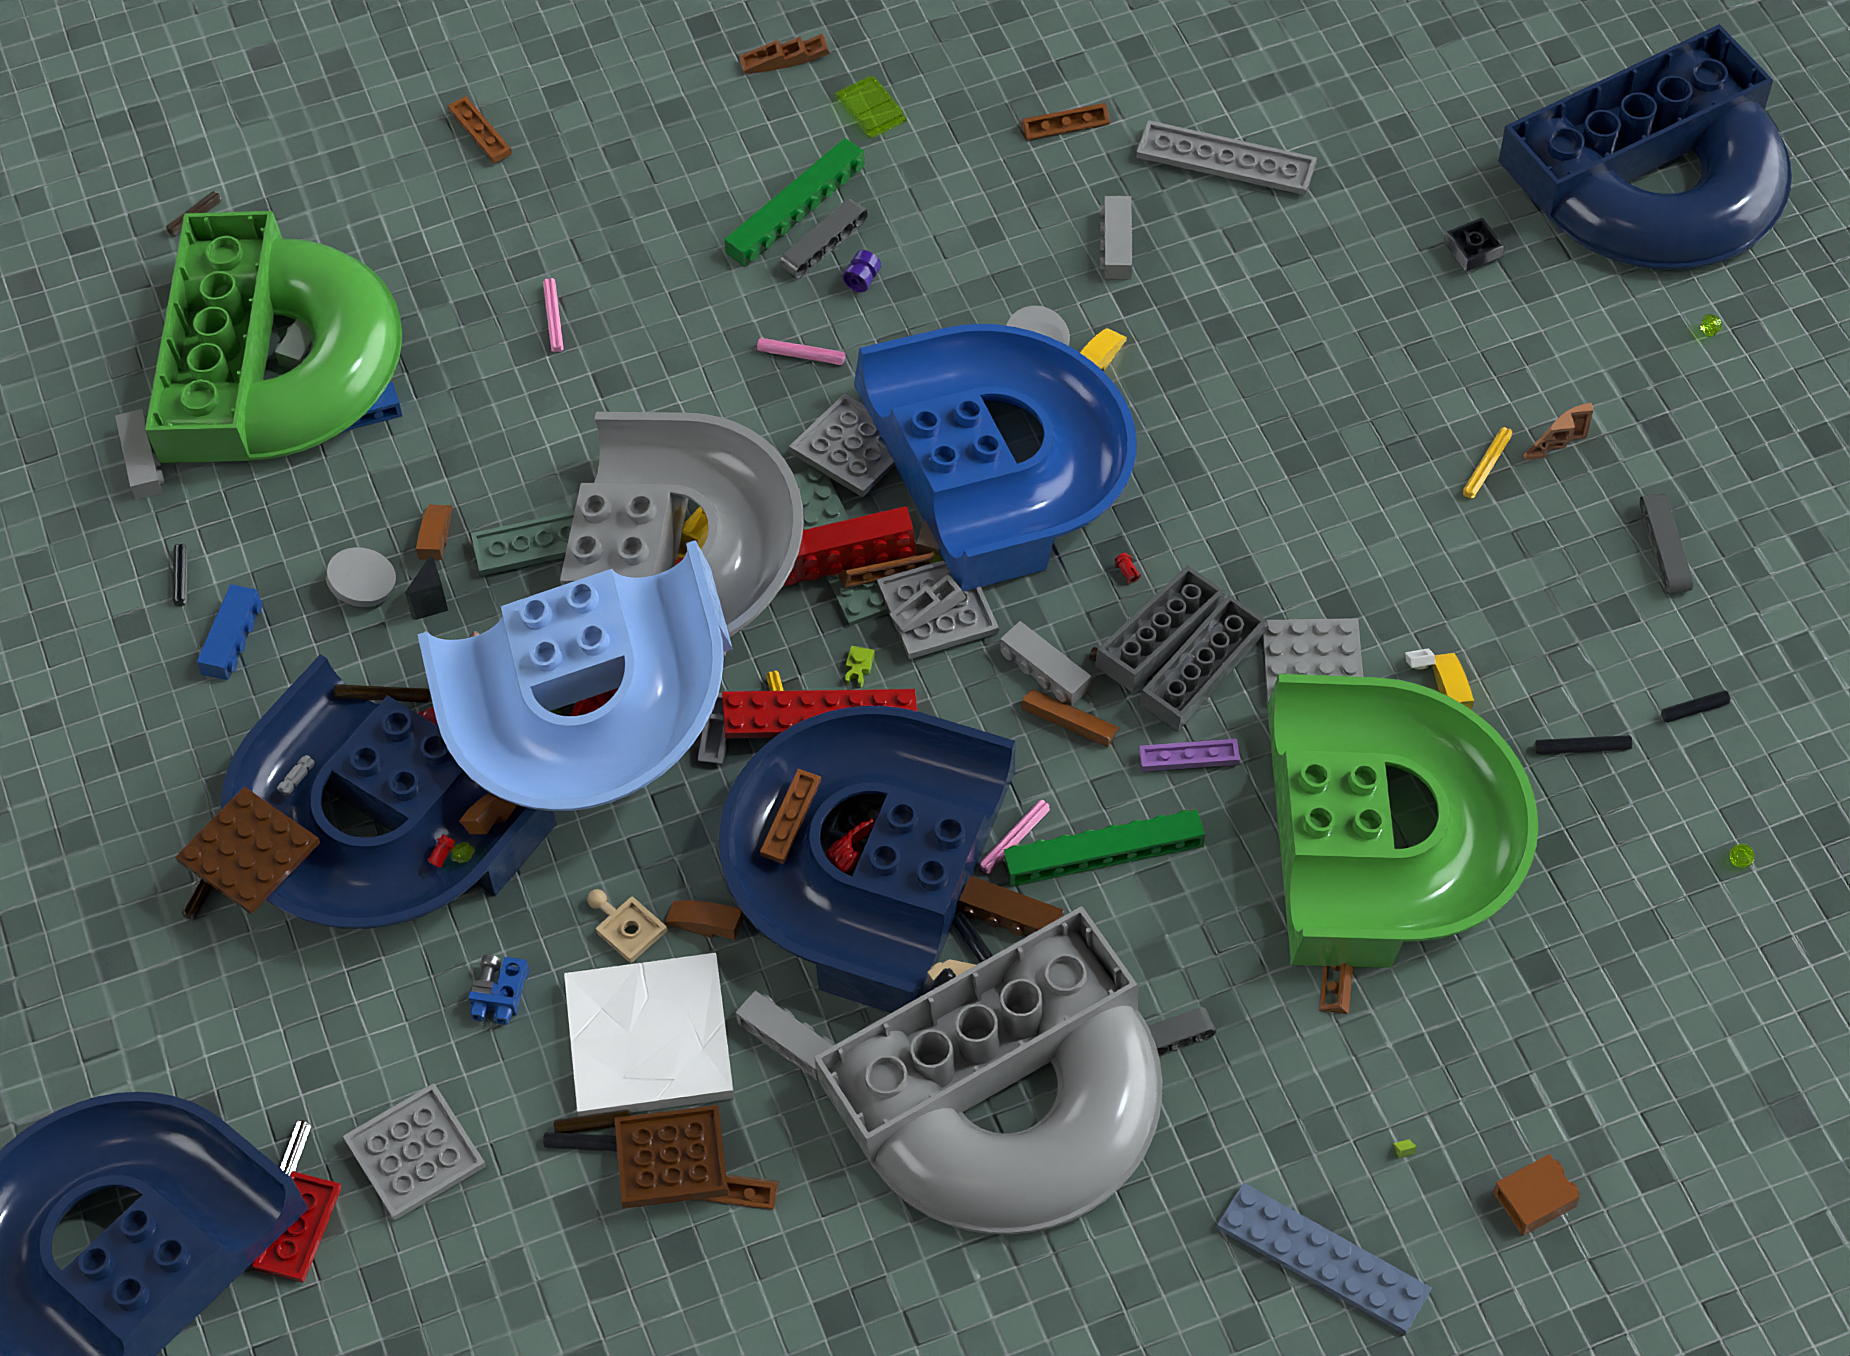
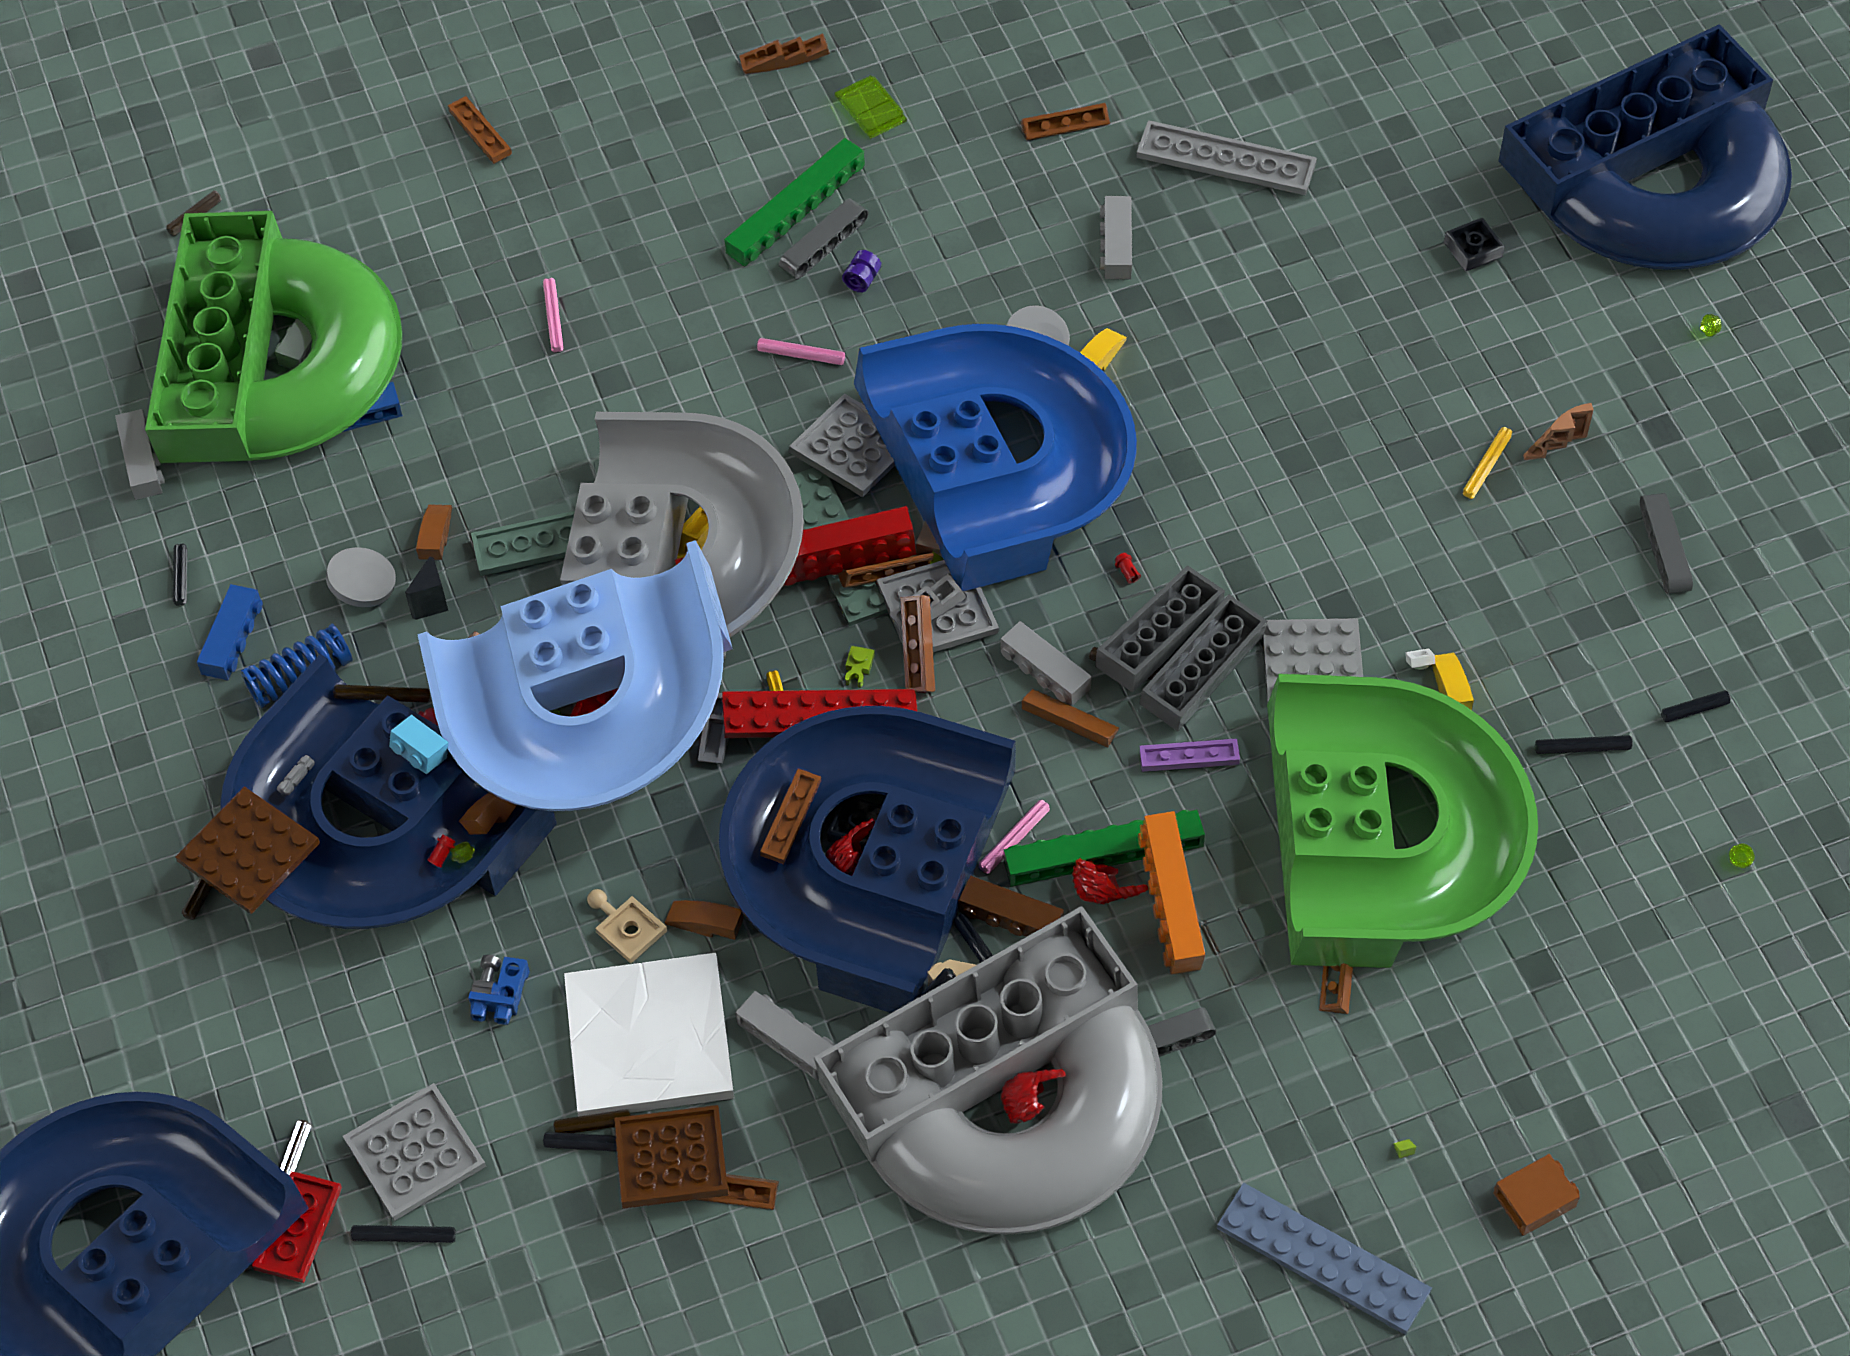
(329, 635): none -> blue piece
(403, 1233): none -> black axle
(418, 744): none -> medium azure brick
(917, 643): none -> dark orange slope
(1021, 1094): none -> red hair
(1099, 884): none -> red hair
(1172, 893): none -> orange brick

